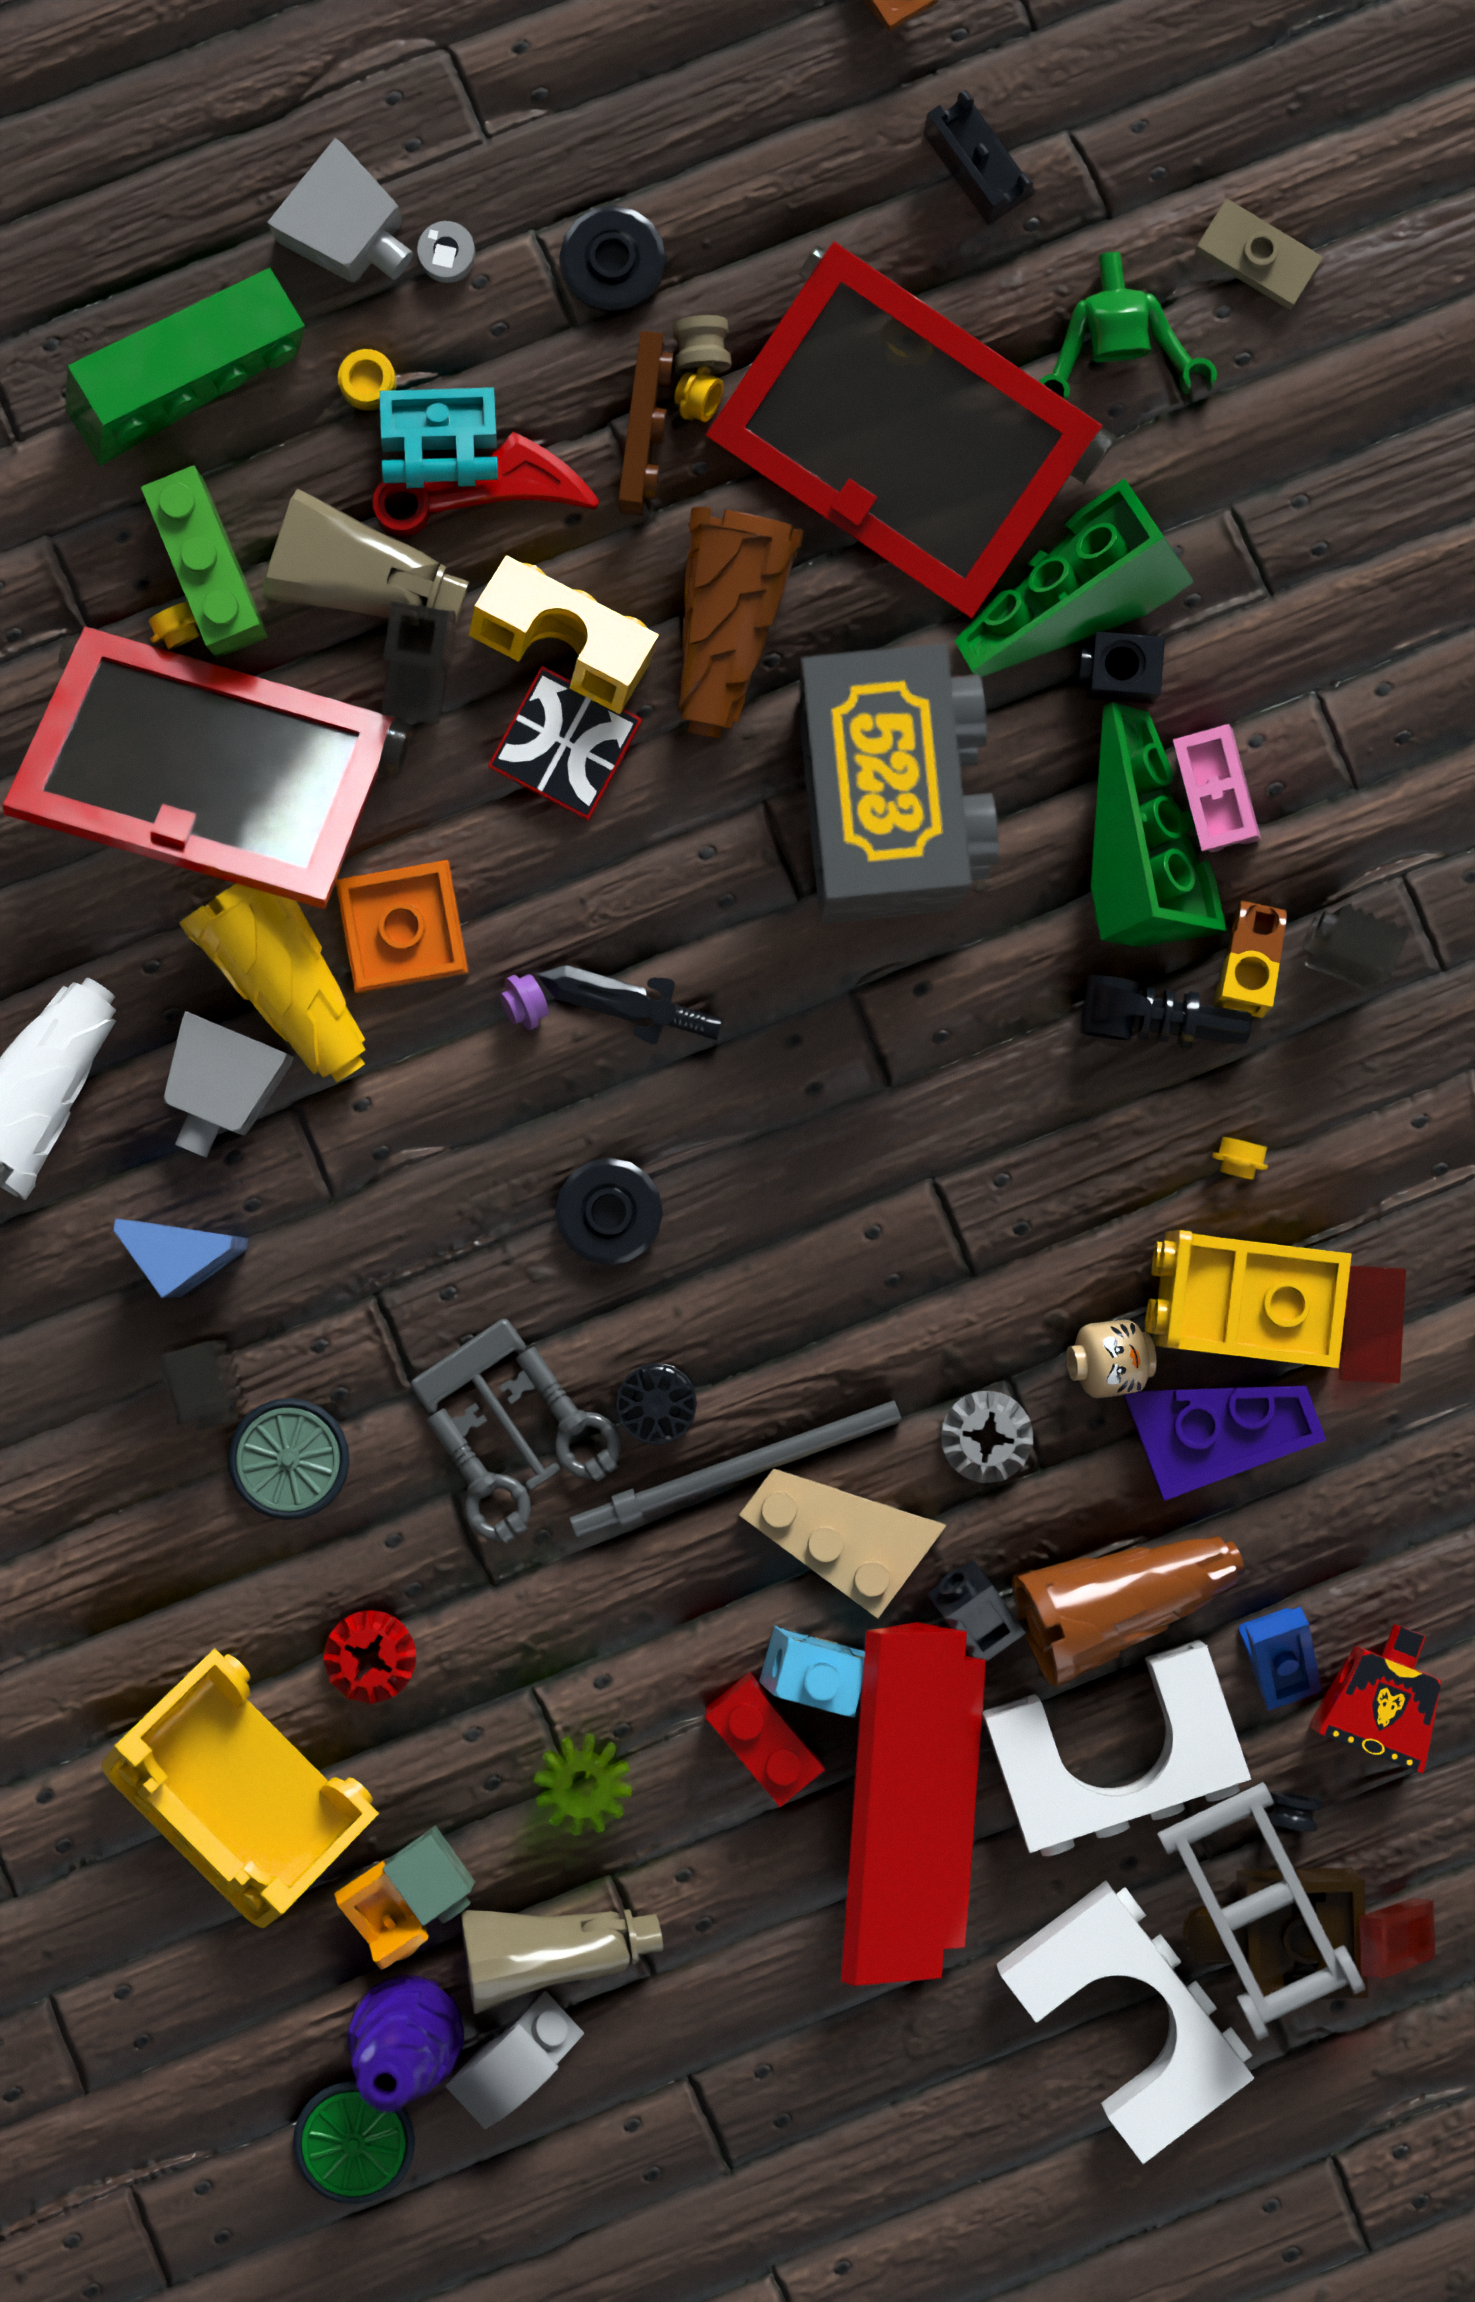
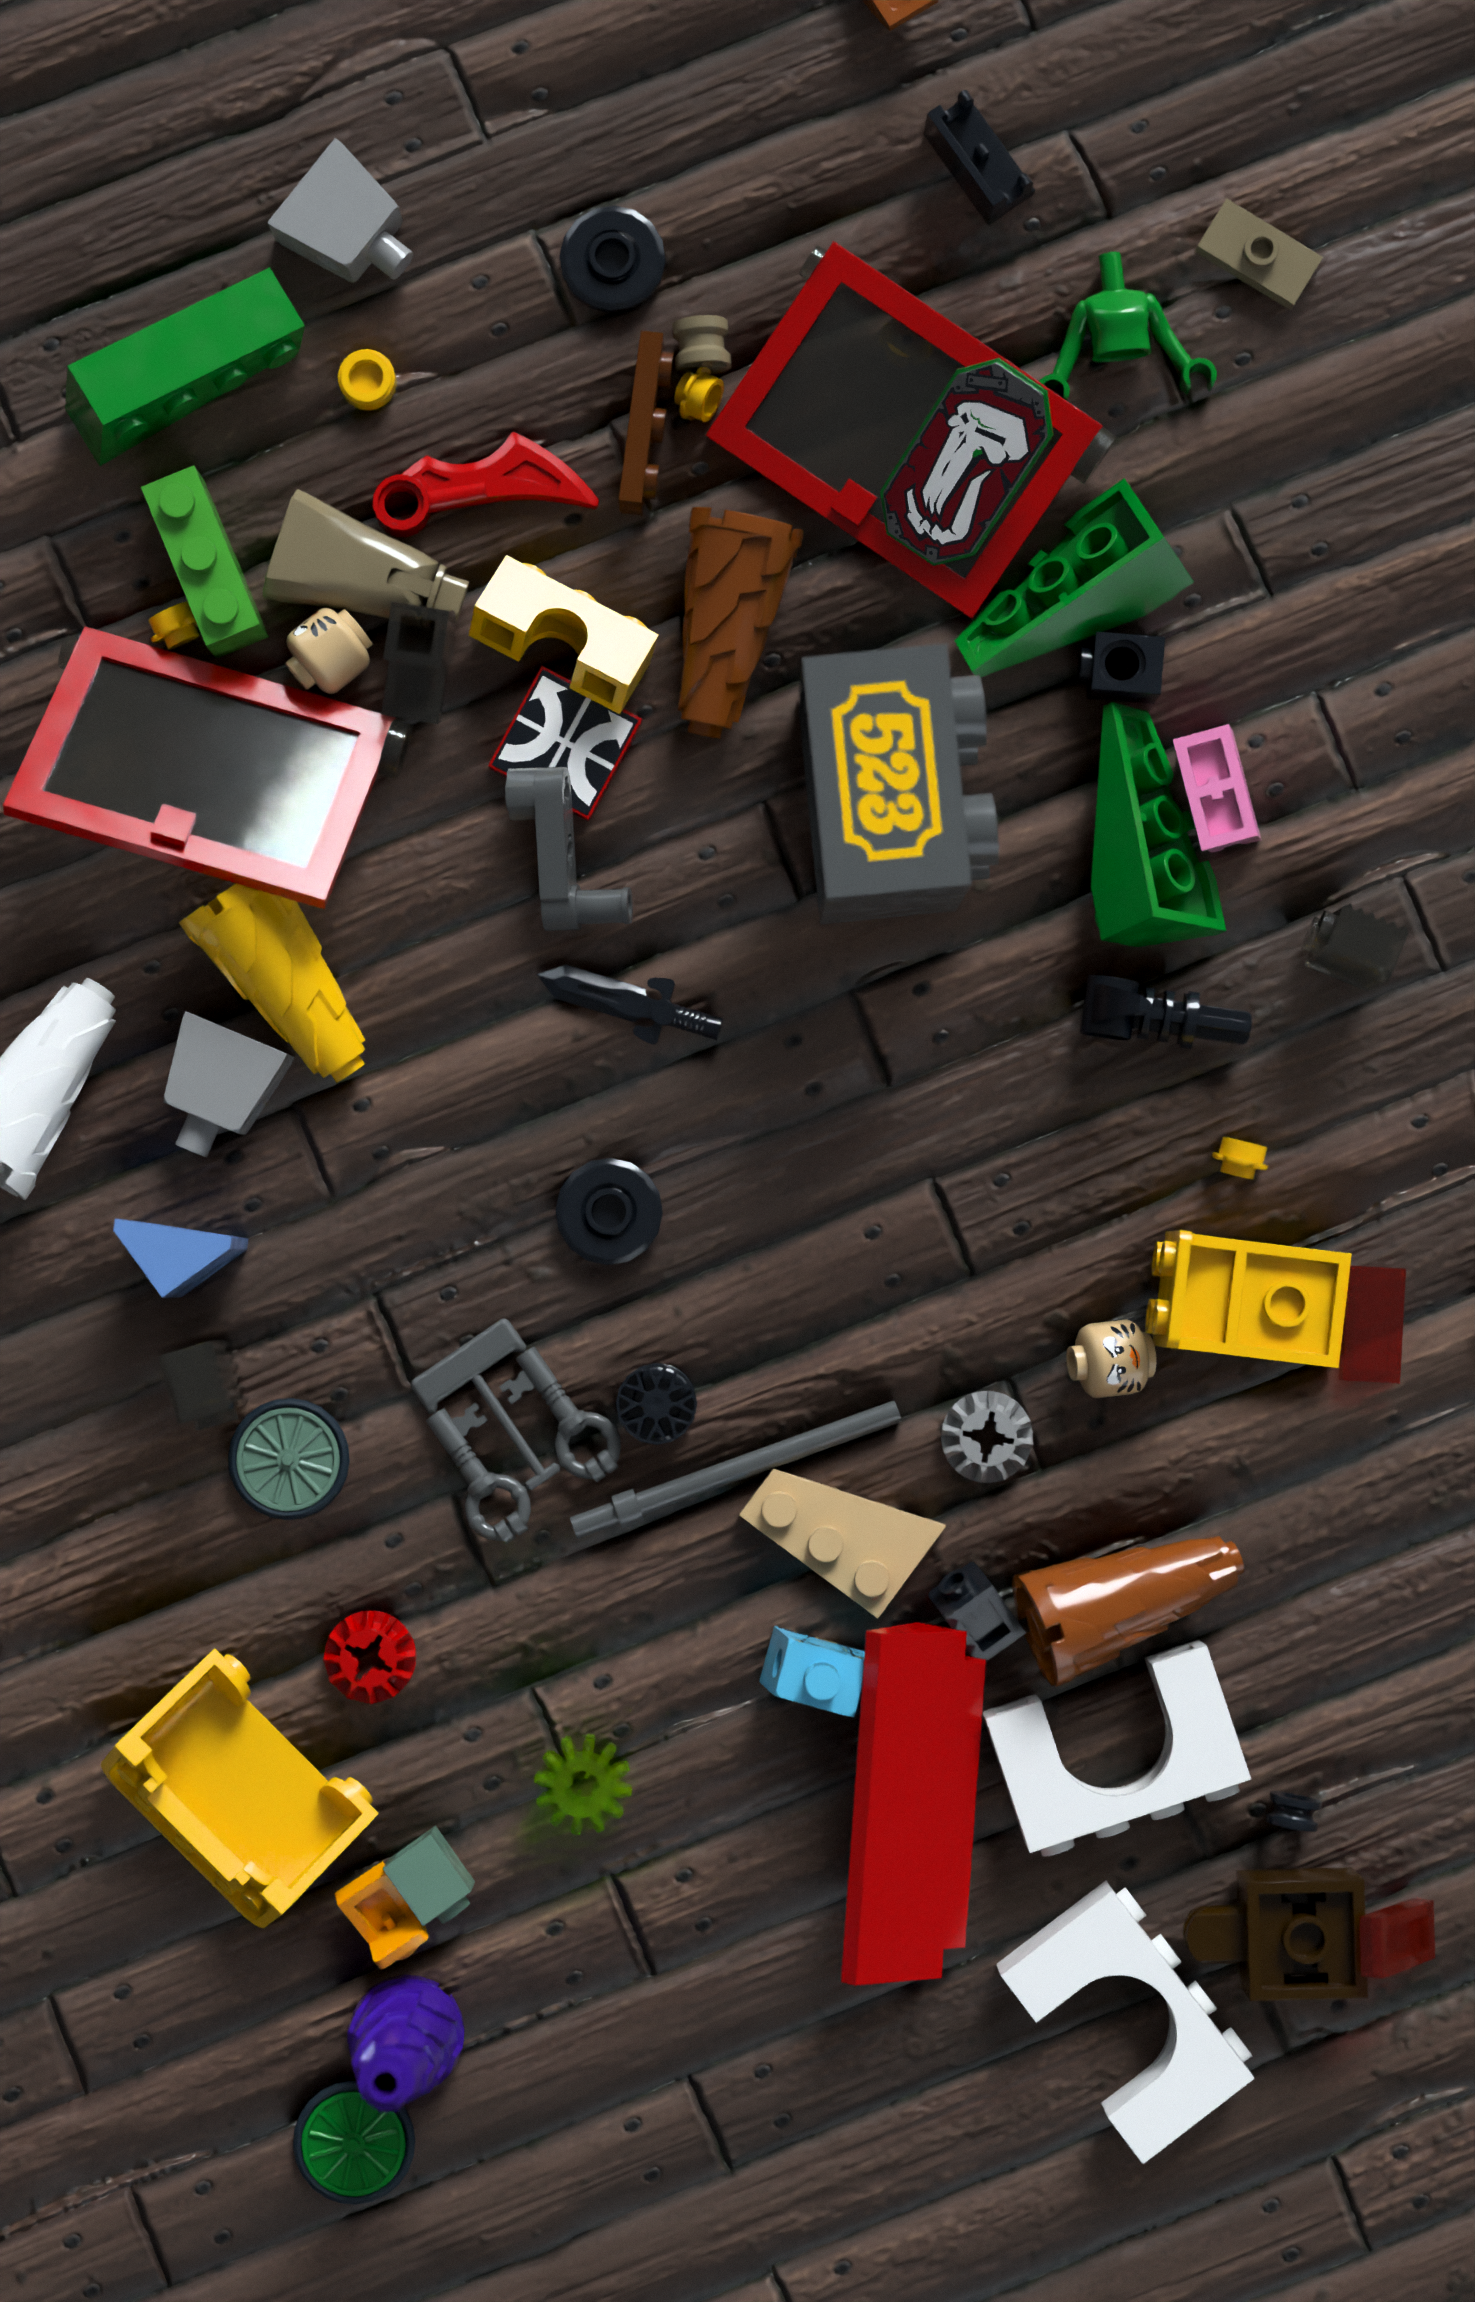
(328, 650): none -> tan head
(402, 926): orange tile -> none
(438, 421): teal plate -> none
(446, 251): light grey tile -> none
(516, 2061): light grey brick -> none
(524, 1001): medium lavender plate -> none
(525, 1953): dark tan piece -> none
(547, 799): none -> dark grey beam
(764, 1739): red brick -> none
(966, 461): none -> shield
(1219, 1432): dark purple wing -> none
(1252, 959): leg -> none
(1282, 1656): blue slope -> none
(1339, 1968): light grey piece -> none
(1383, 1702): torso -> none

